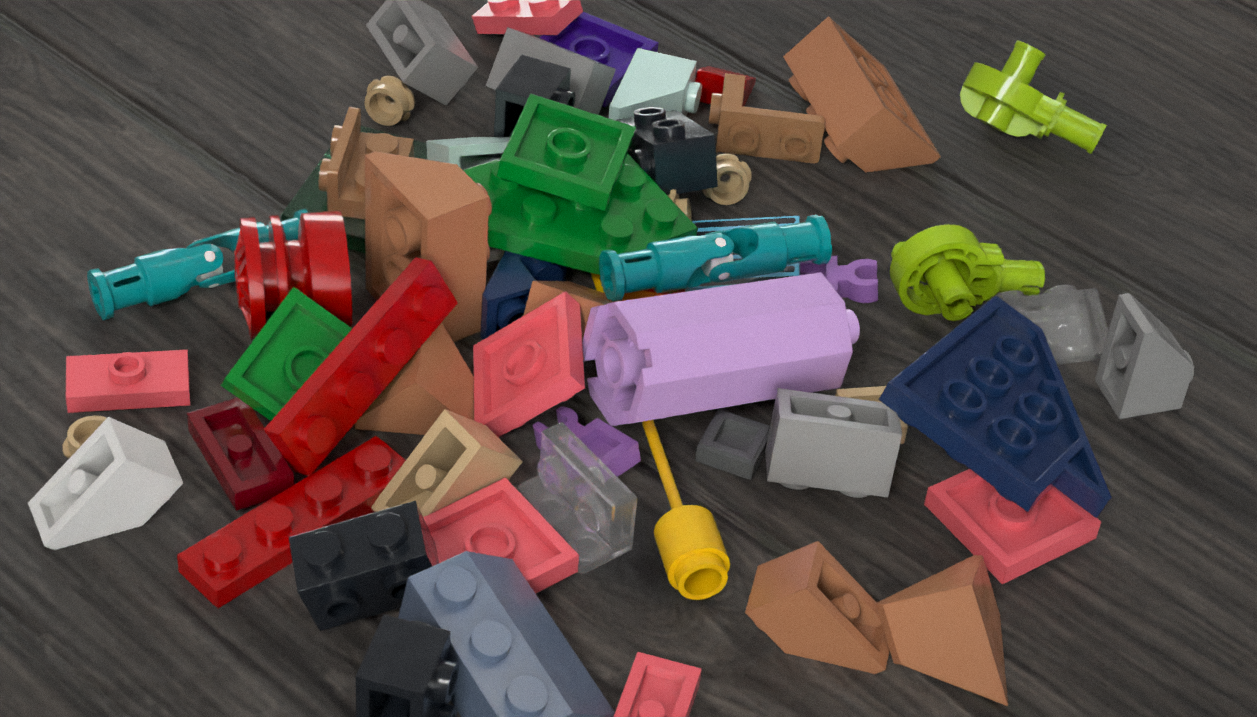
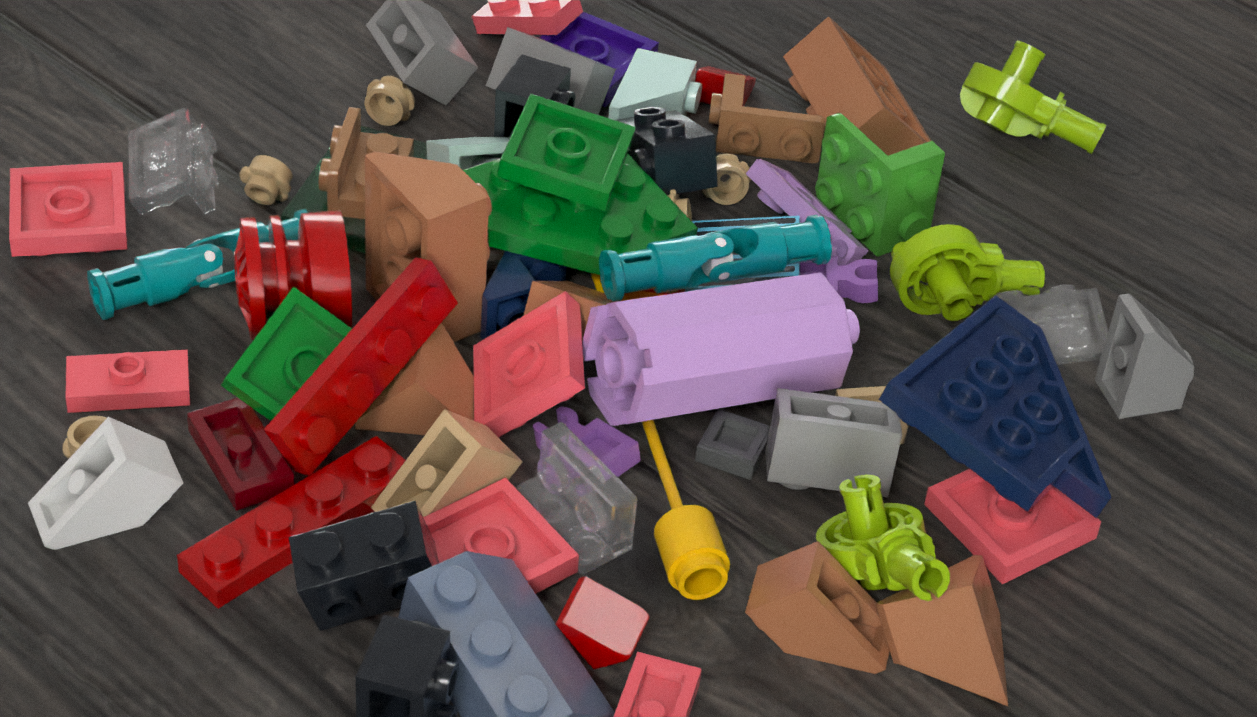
(67, 209): none -> coral plate
(171, 161): none -> clear bracket
(266, 180): none -> tan plate
(601, 623): none -> slope
(785, 193): none -> lavender hinge
(877, 193): none -> bright green bracket
(883, 542): none -> lime pin

